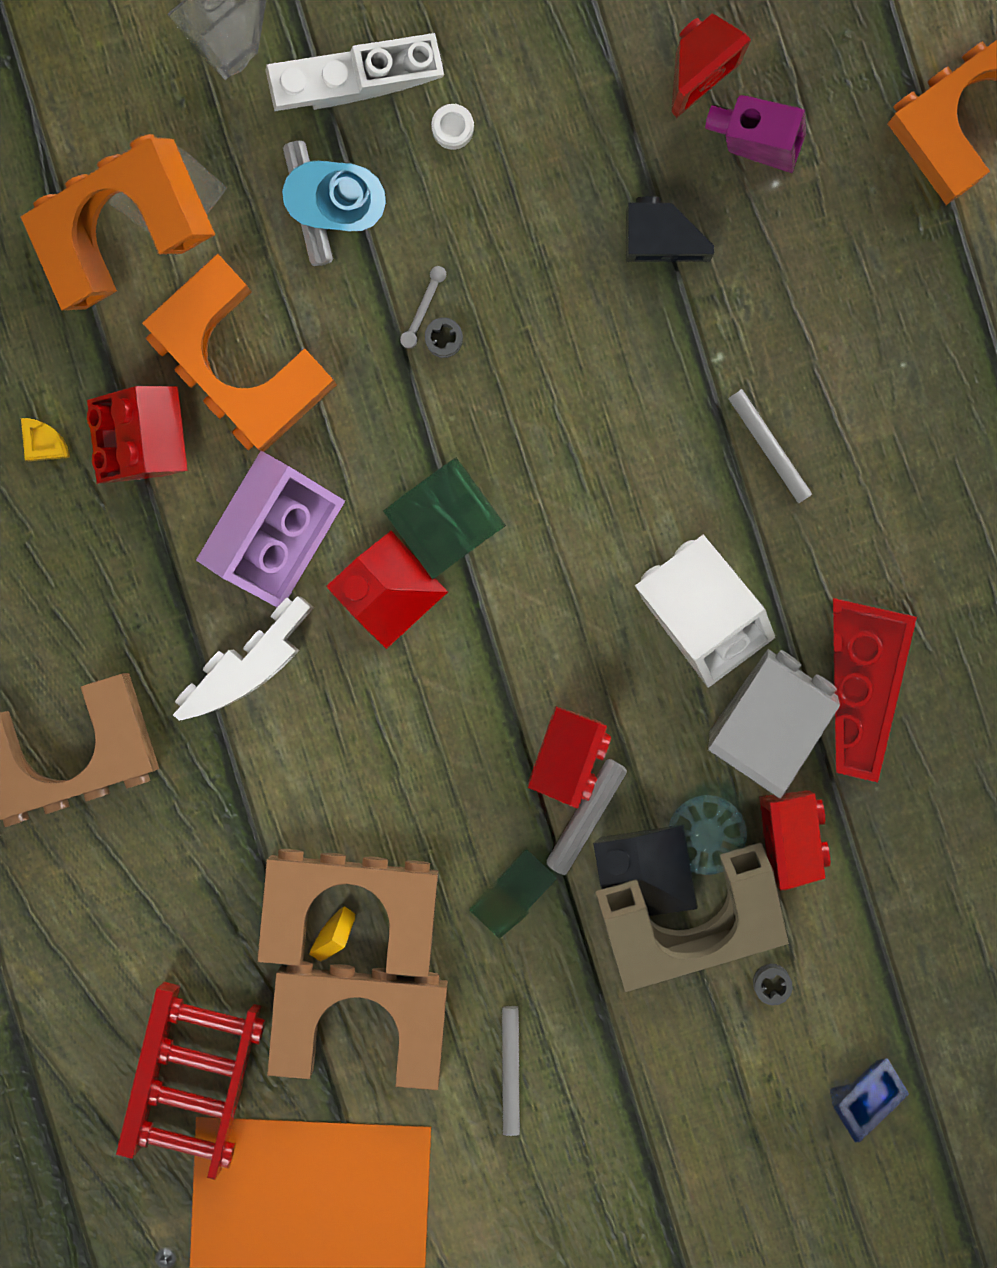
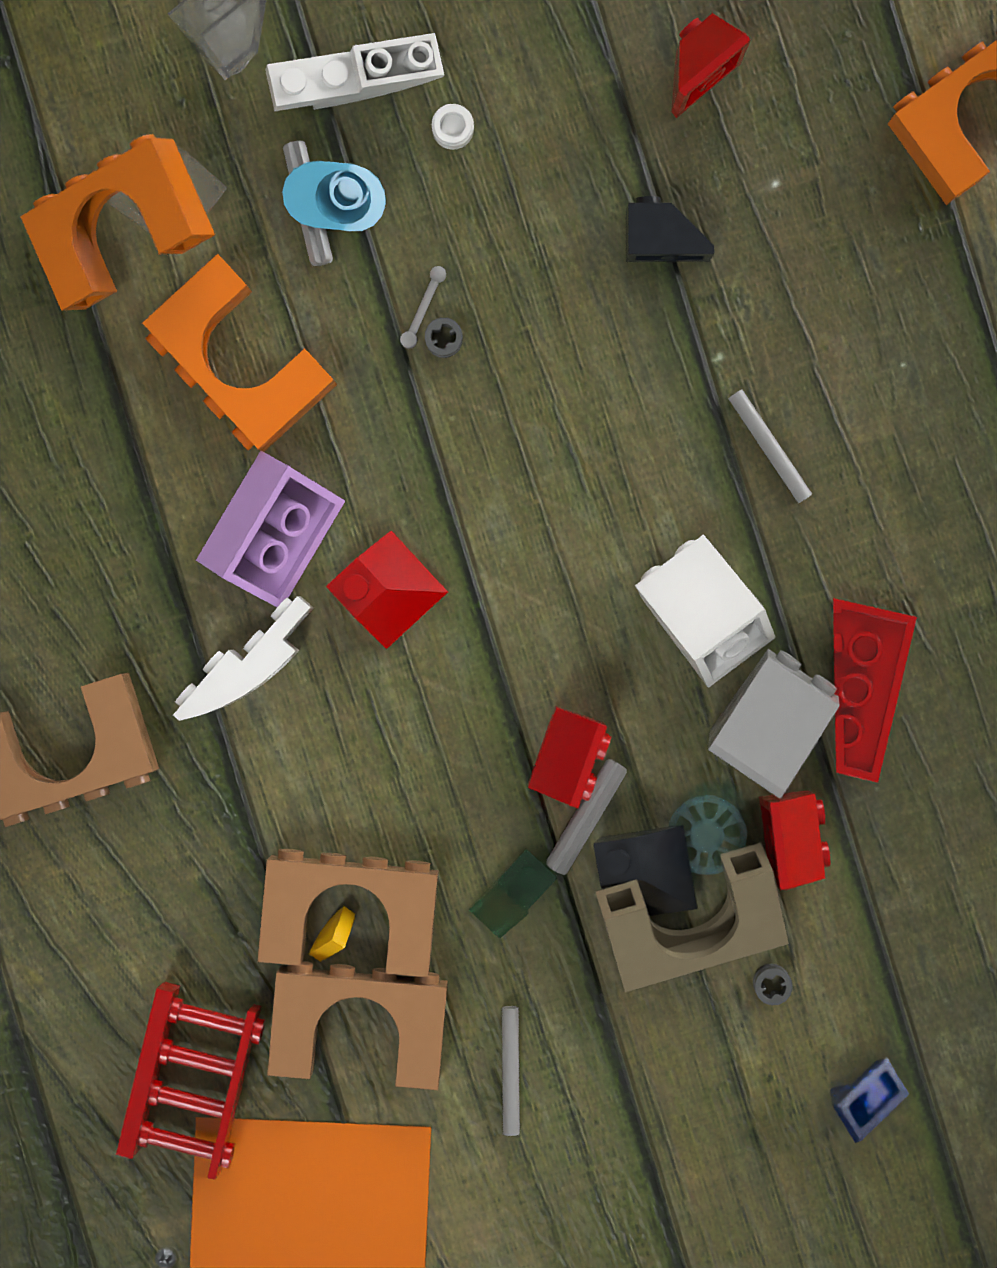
(42, 441): yellow tile -> none
(136, 434): red slope -> none
(444, 518): clear green slope -> none
(775, 134): magenta torso -> none

